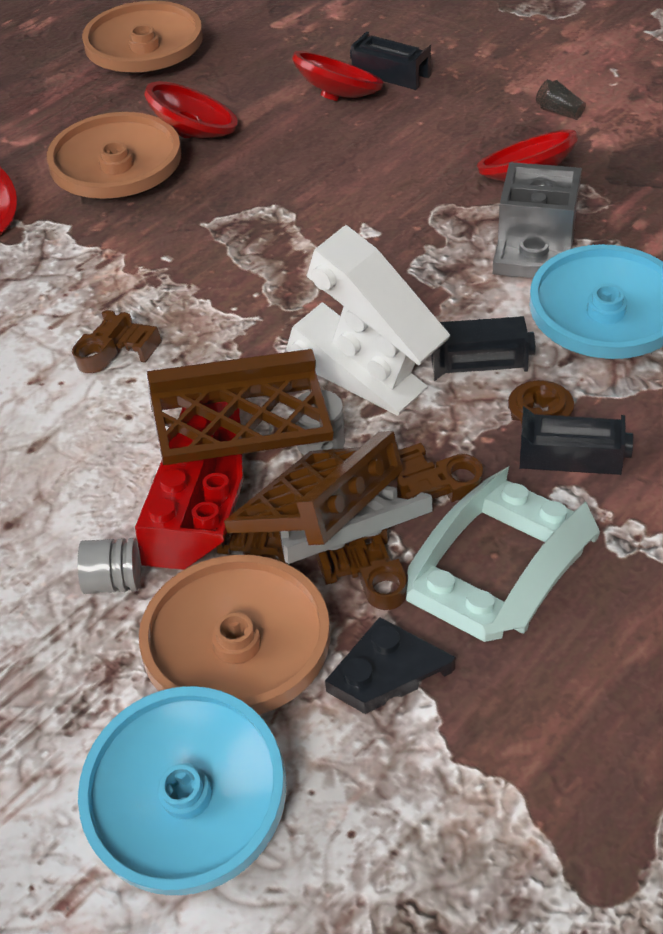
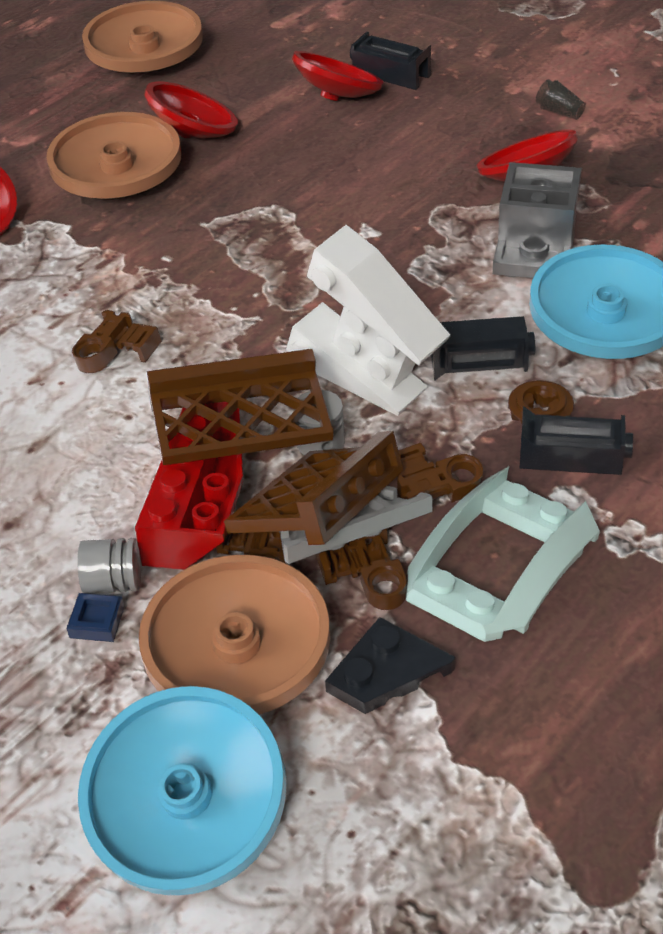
(95, 617): none -> dark blue tile

